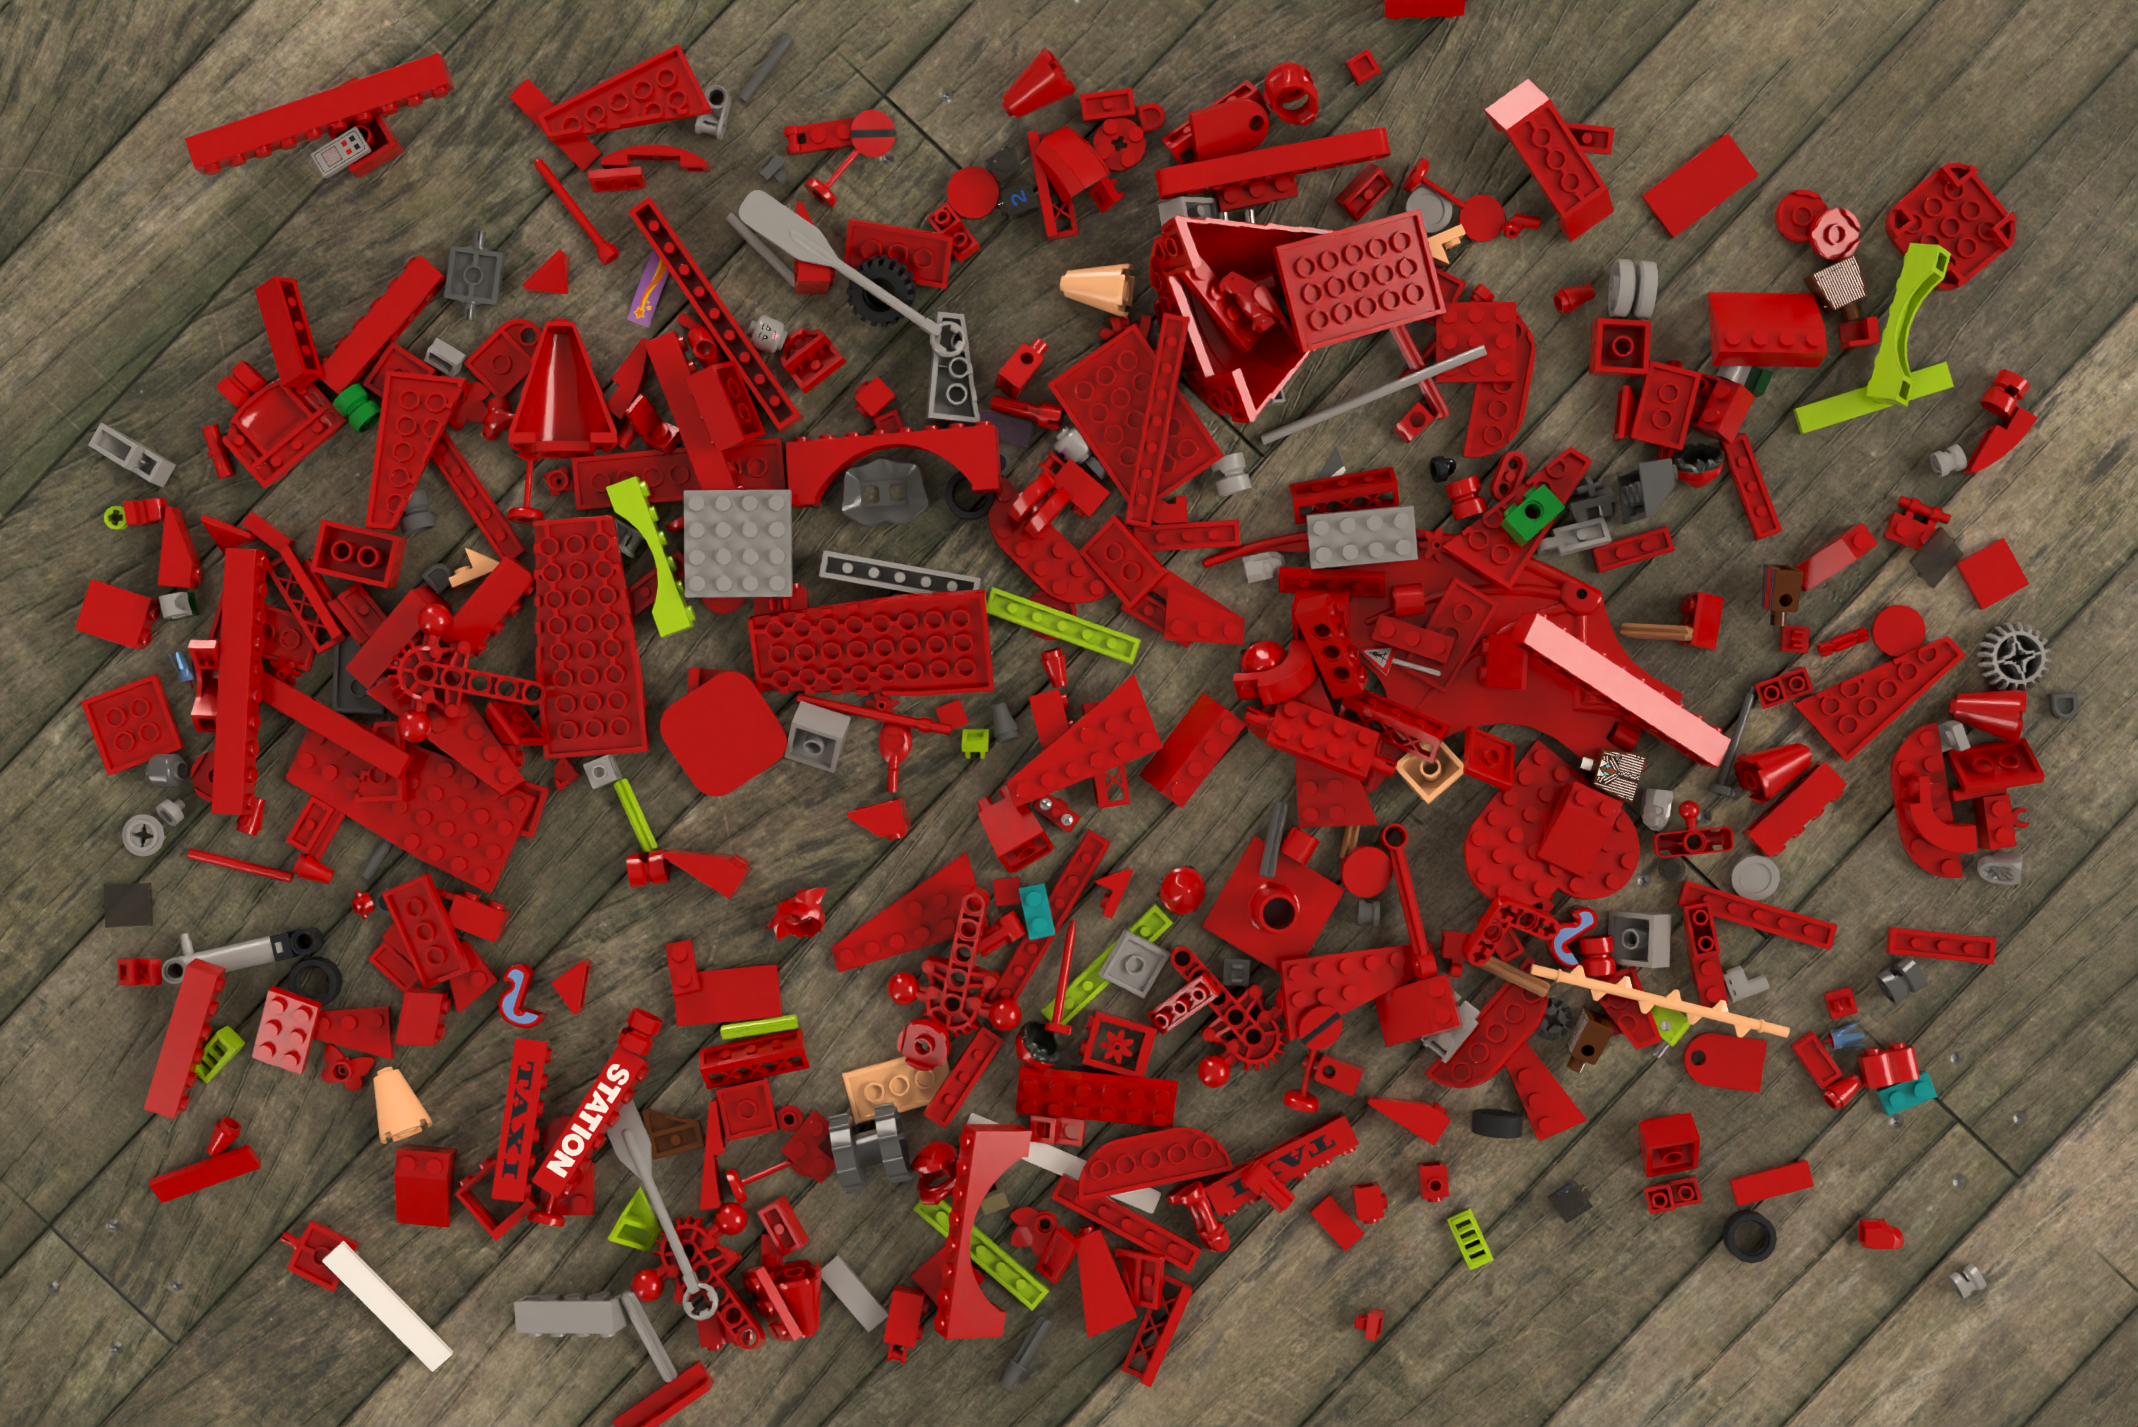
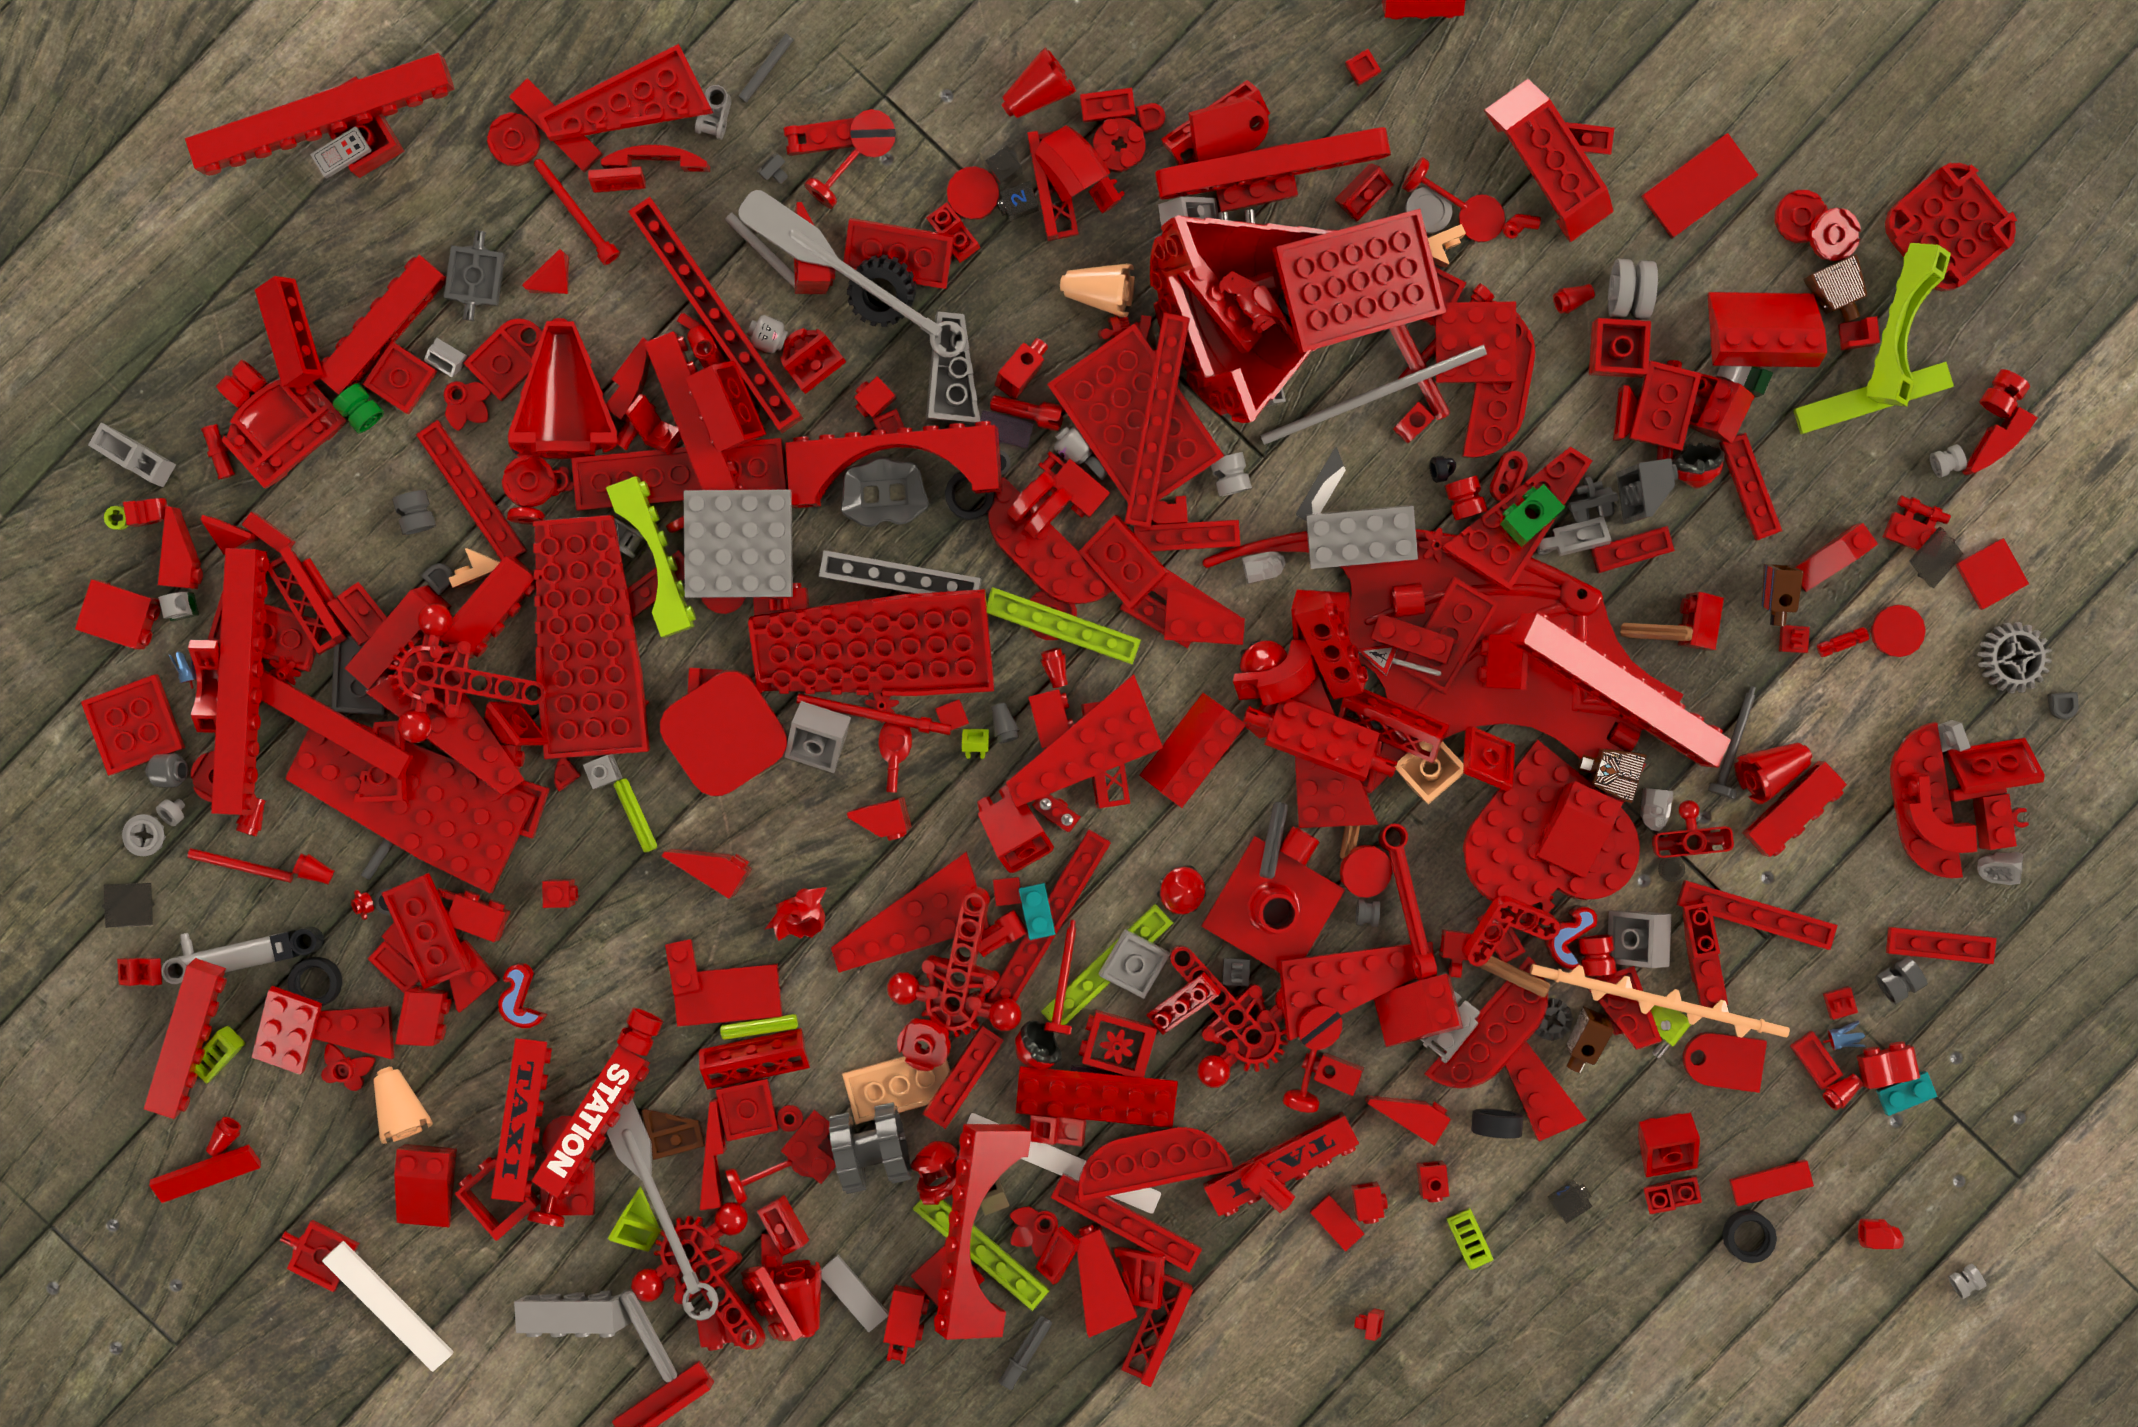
(315, 828): red plate -> none
(358, 554): red brick -> none
(410, 426): red wing -> none
(498, 418): red animal -> none
(513, 139): none -> red tile
(528, 481): none -> red tile
(559, 893): none -> red brick
(573, 986): red slope -> none
(648, 291): medium lavender sticker -> none
(648, 868): red wheel -> none
(1117, 883): red slope -> none
(1209, 1229): red piece -> none
(1286, 84): red helmet -> none
(1344, 490): red fence -> none
(1355, 582): red plate -> none
(1739, 987): light grey piece -> none
(1755, 876): light grey piece -> none
(1784, 687): red slope -> none
(1865, 704): red wing -> none
(1991, 712): red cone -> none

